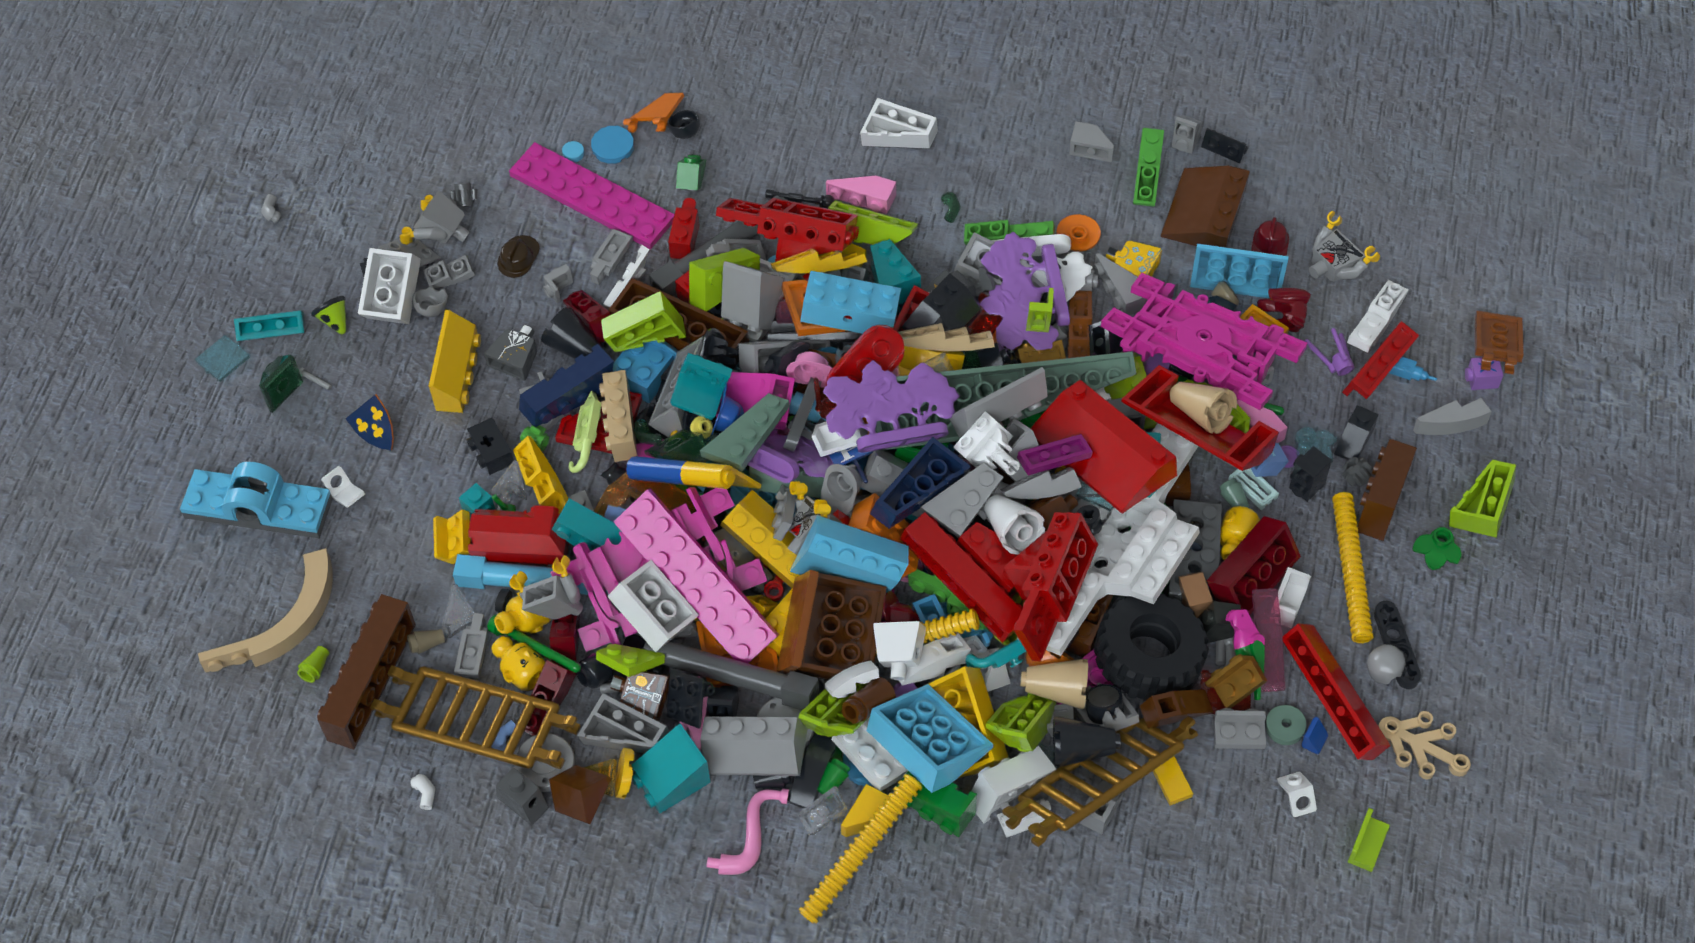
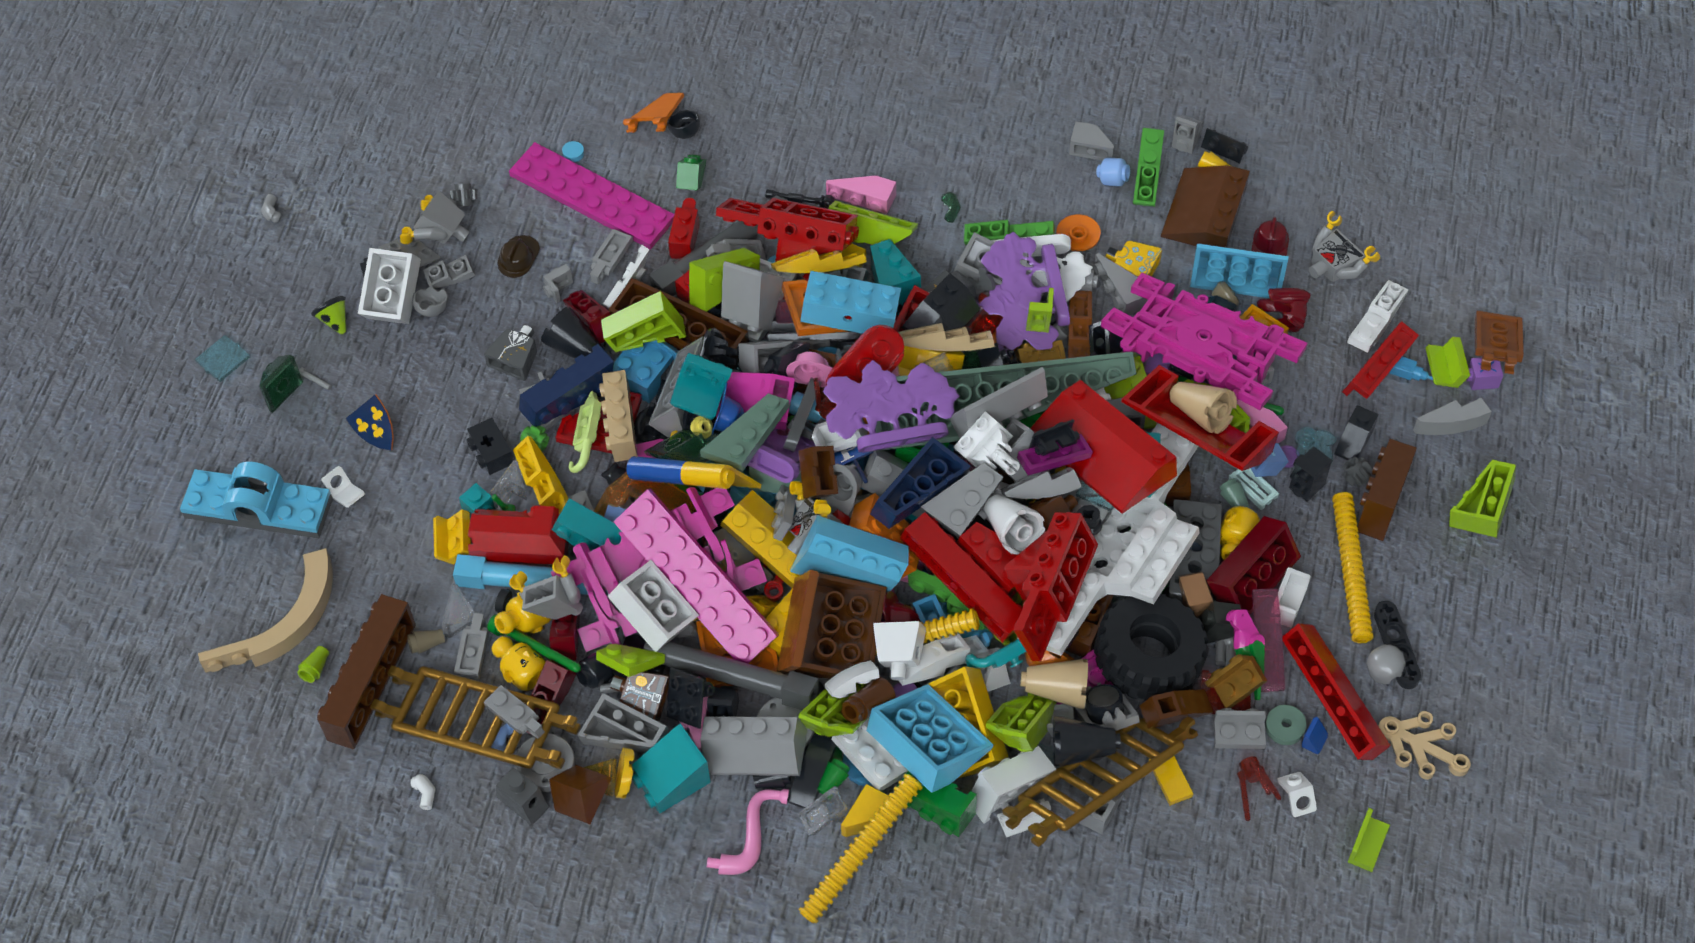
(269, 325): teal slope -> none
(454, 363): yellow slope -> none
(514, 712): none -> light grey hinge
(612, 144): dark azure tile -> none
(643, 434): clear green arm -> none
(818, 472): none -> reddish brown brick
(898, 127): white wedge -> none
(1045, 440): none -> black hinge
(1113, 172): none -> light blue head
(1211, 159): none -> yellow cone
(1253, 772): none -> clear red plant
(1341, 361): medium lavender plant -> none
(1436, 551): green plate -> none
(1448, 363): none -> lime panel

